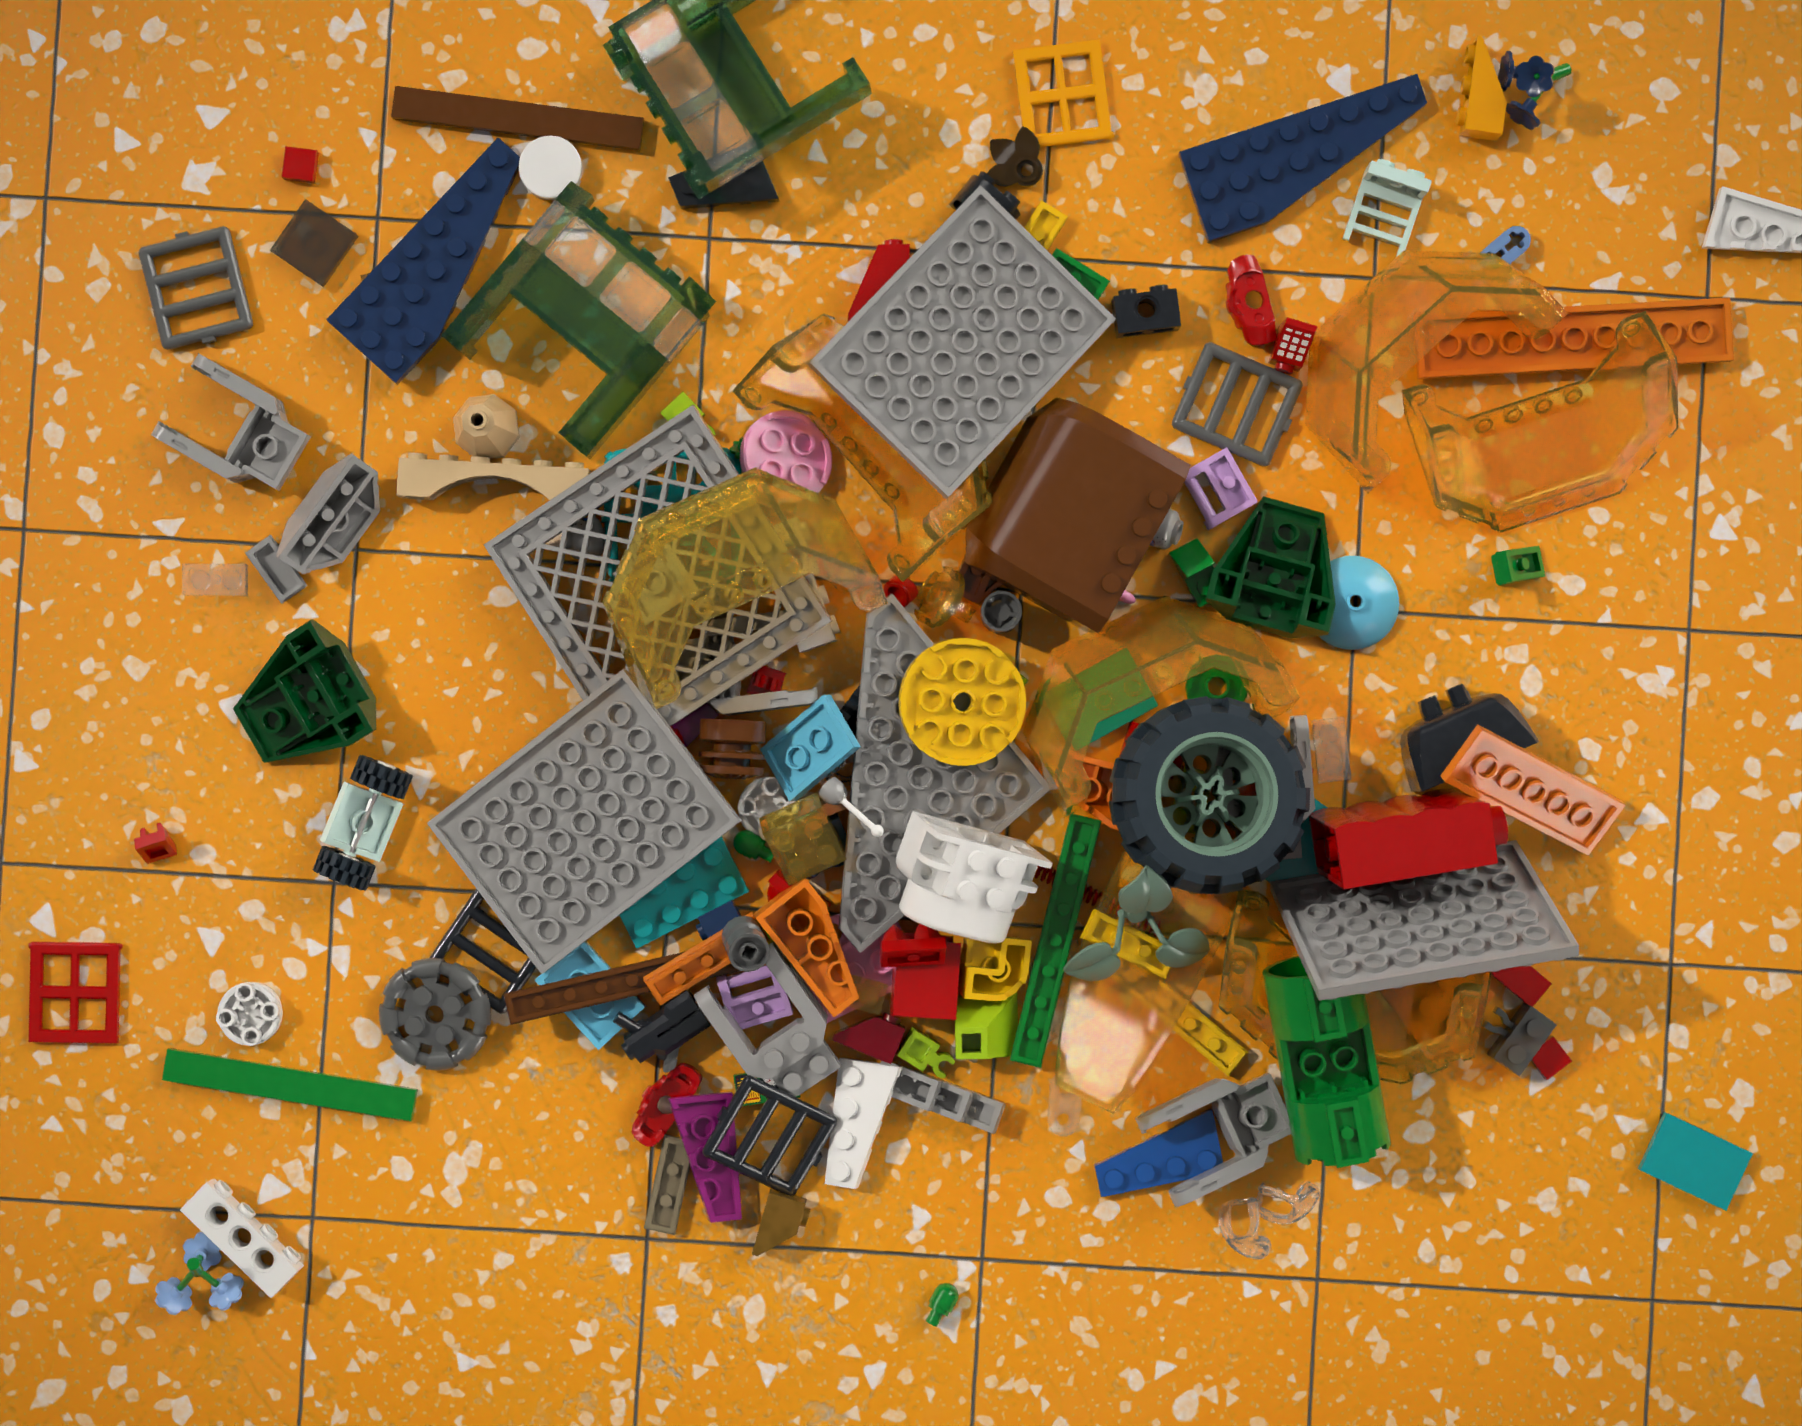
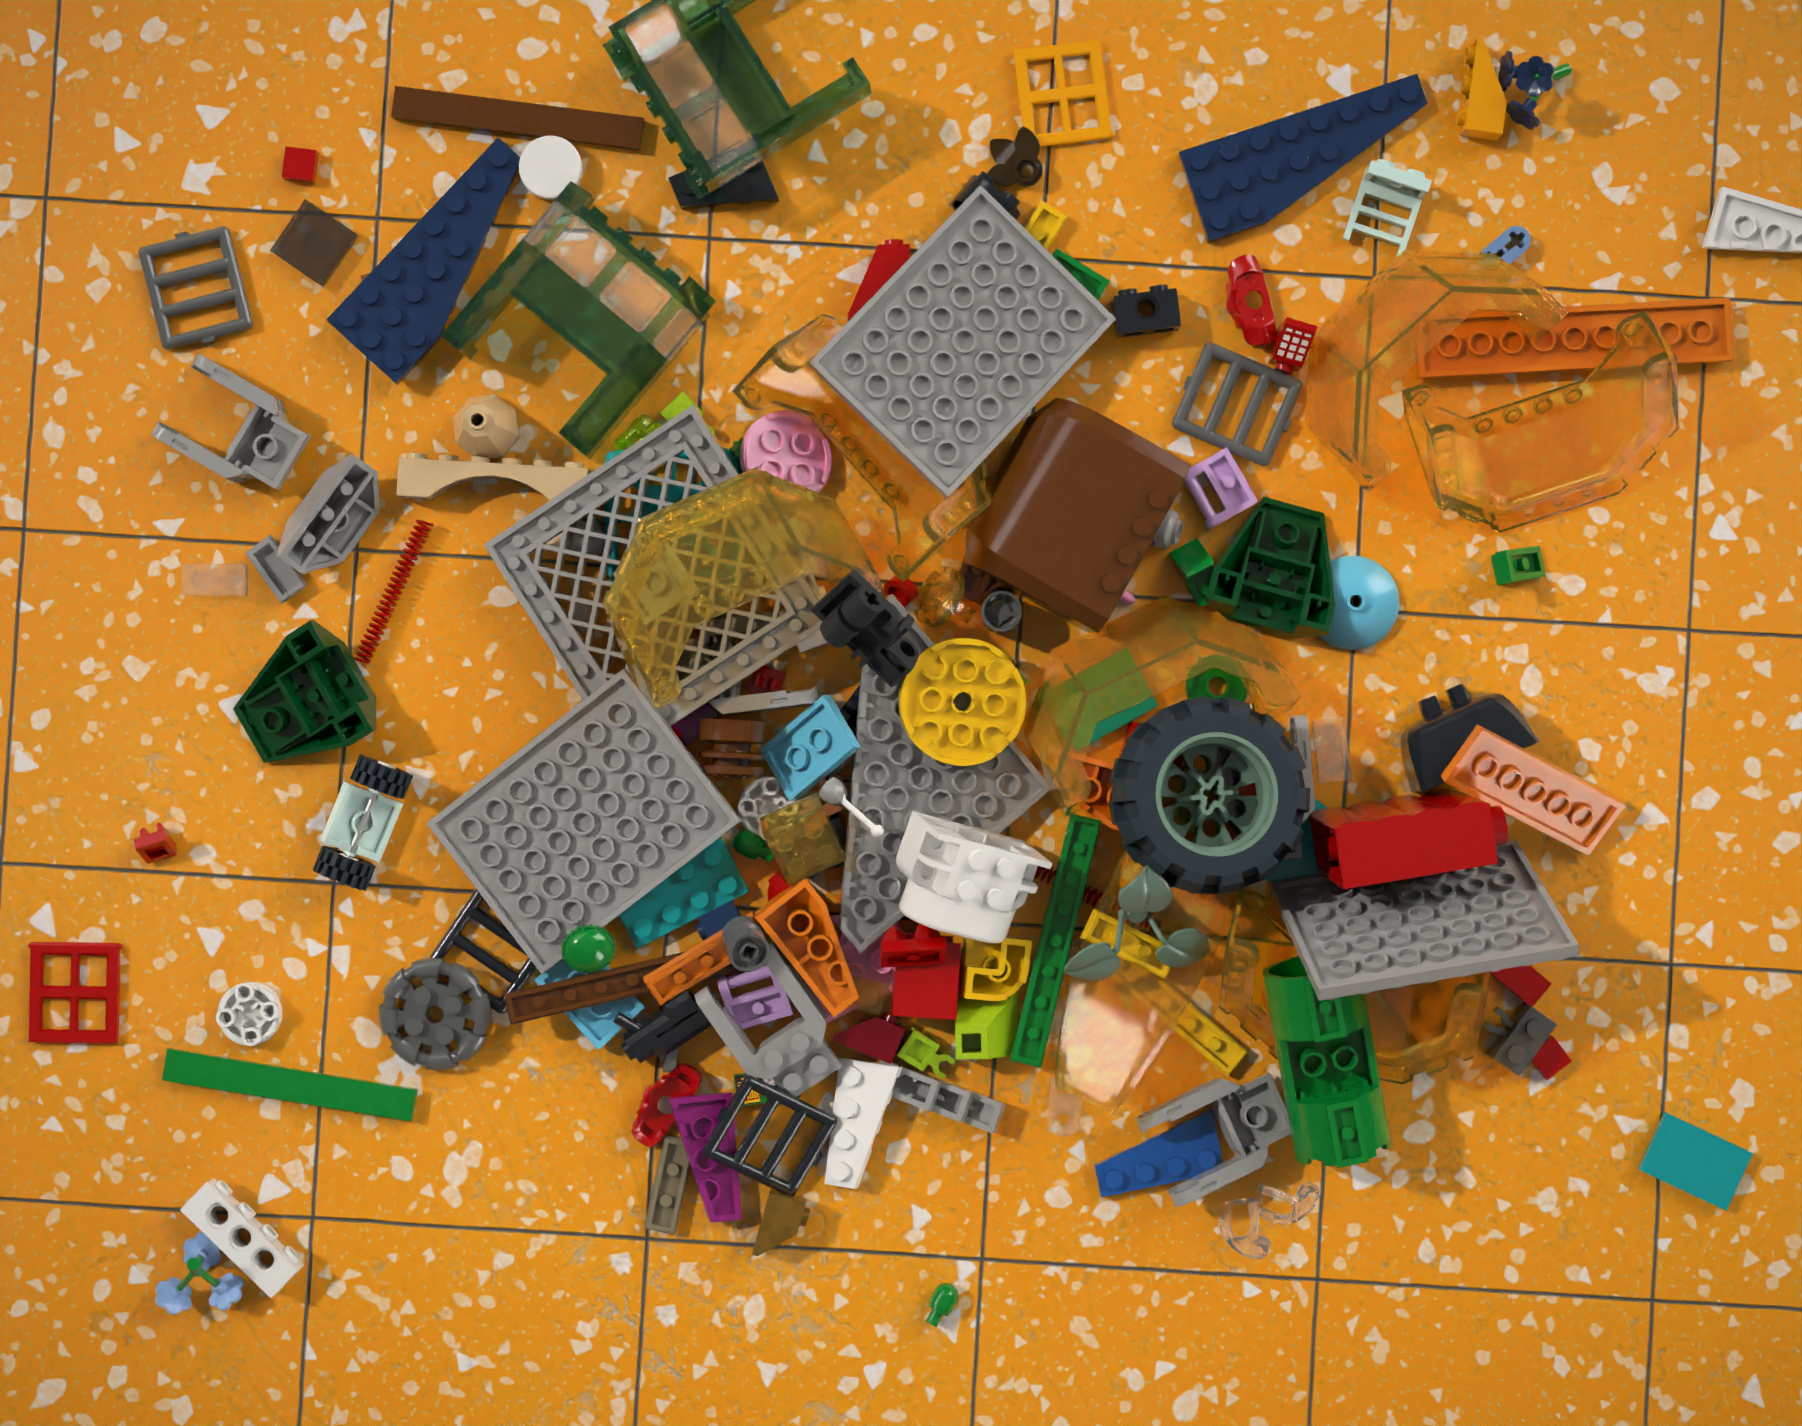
(392, 592): none -> red piece
(588, 948): none -> green hat
(639, 428): none -> clear neon green piece
(869, 626): none -> black plate

